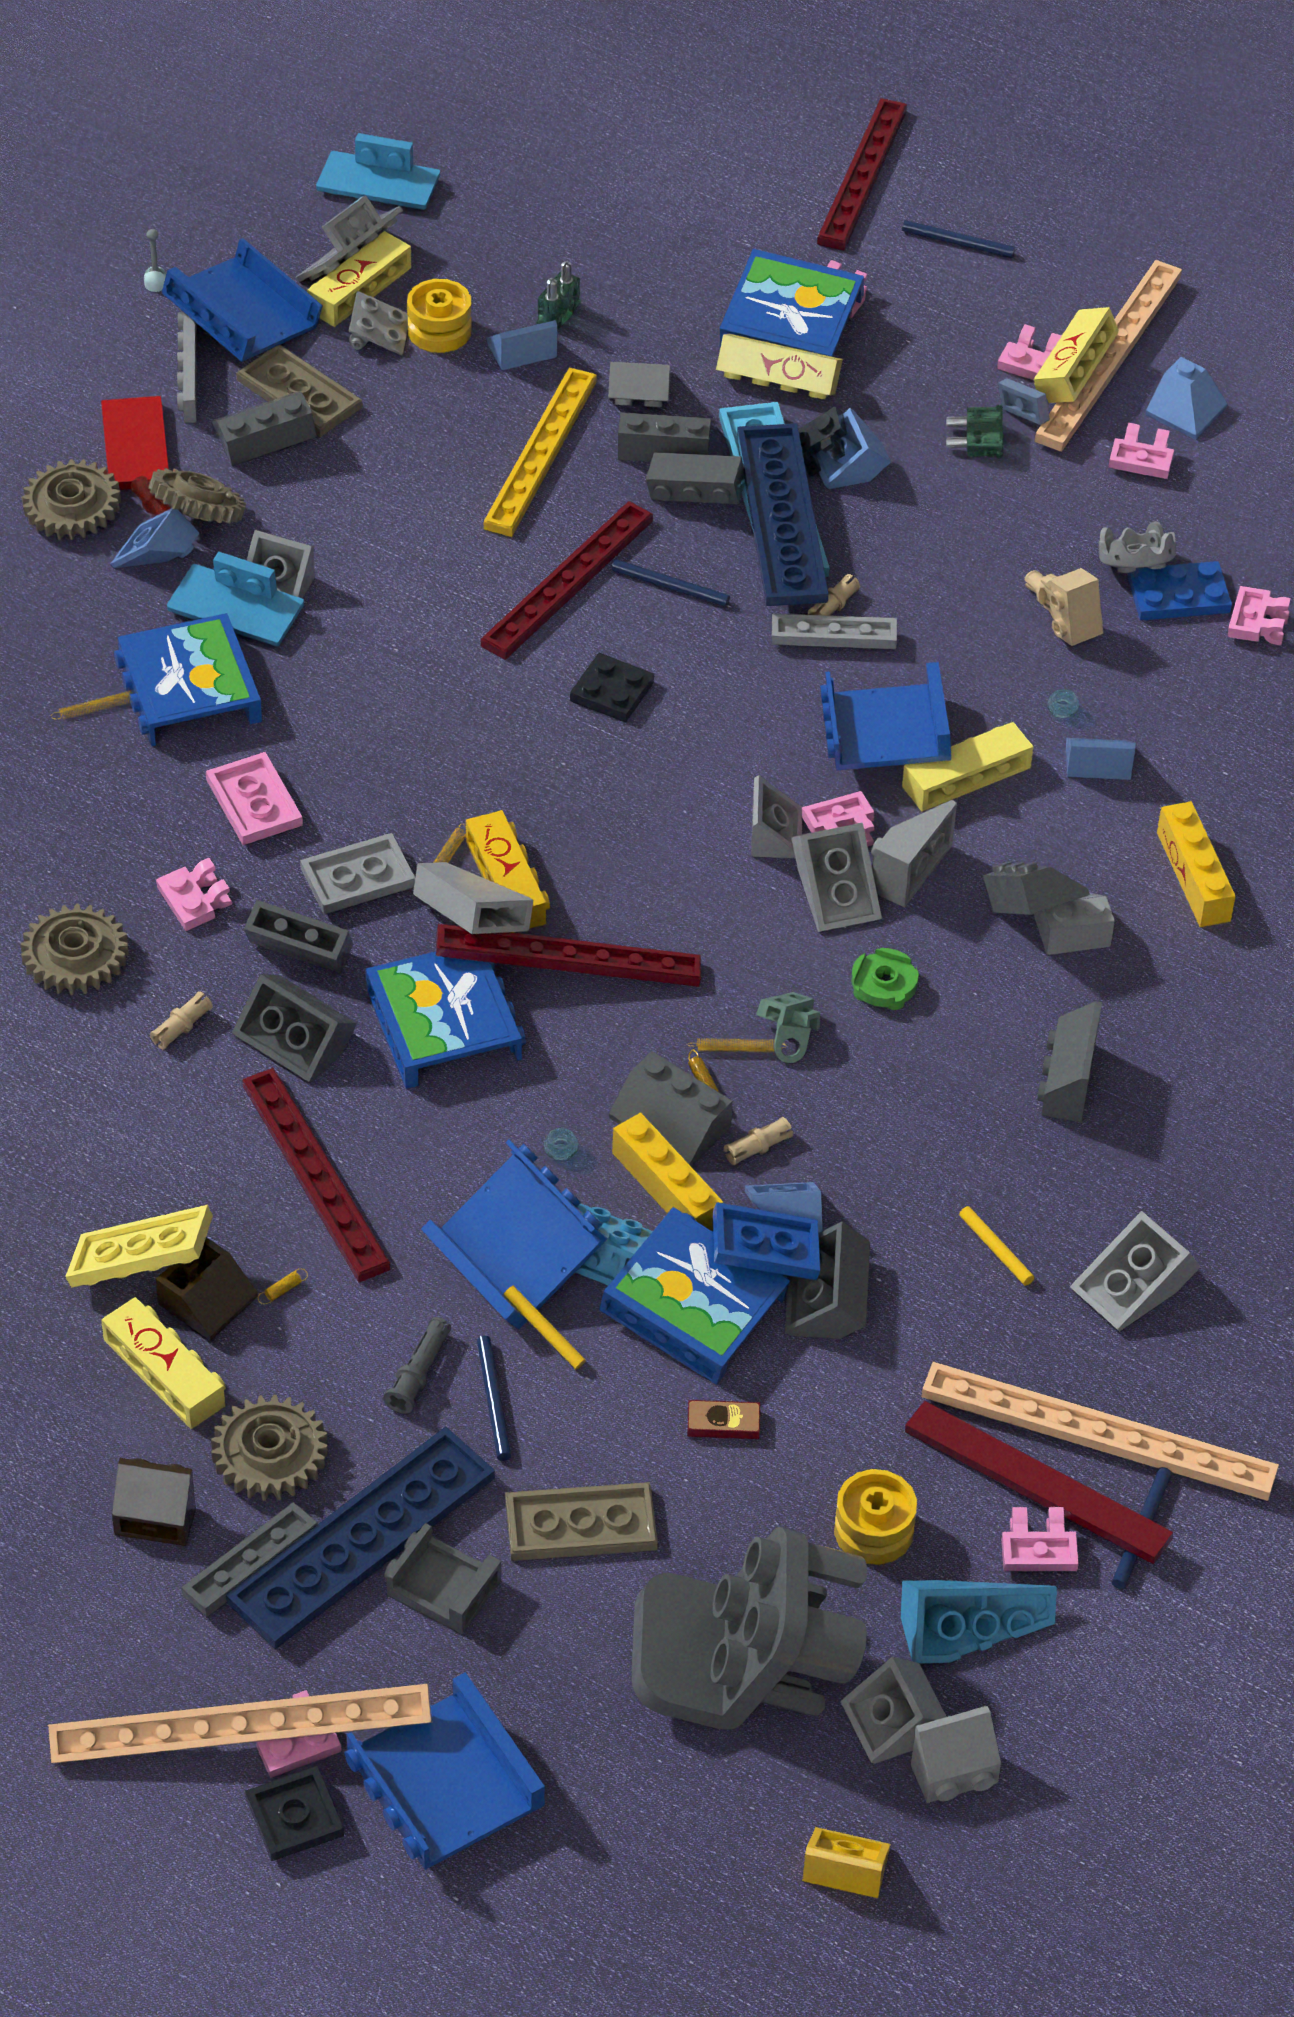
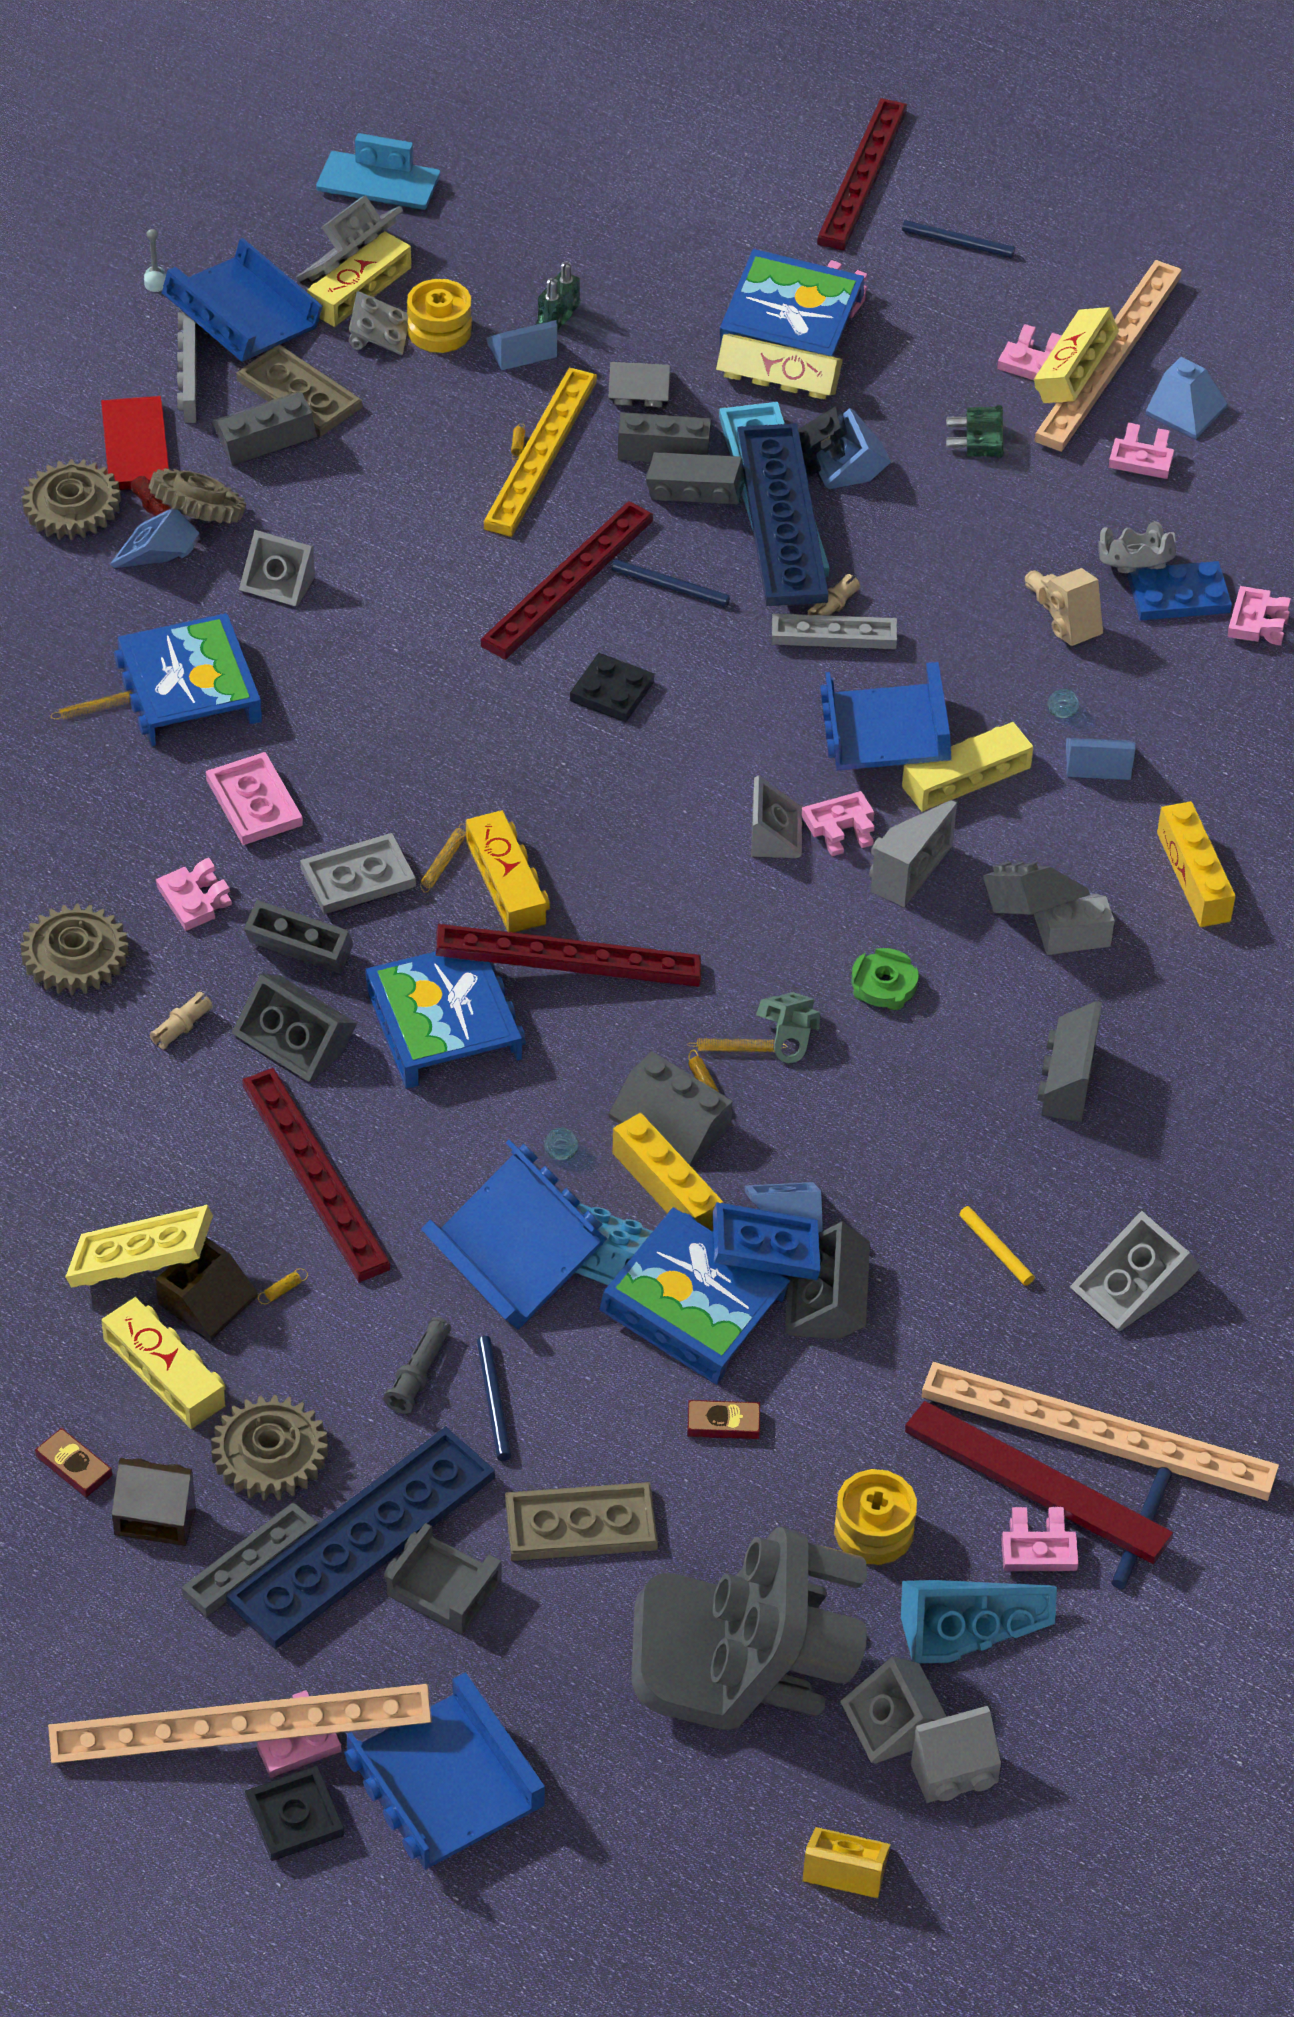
(73, 1462): none -> tile
(243, 592): dark azure bracket -> none
(472, 900): light grey slope -> none
(518, 440): none -> yellow piece
(547, 1330): yellow bar -> none
(758, 1141): tan pin -> none
(837, 876): light grey slope -> none
(1023, 401): sand blue plate -> none

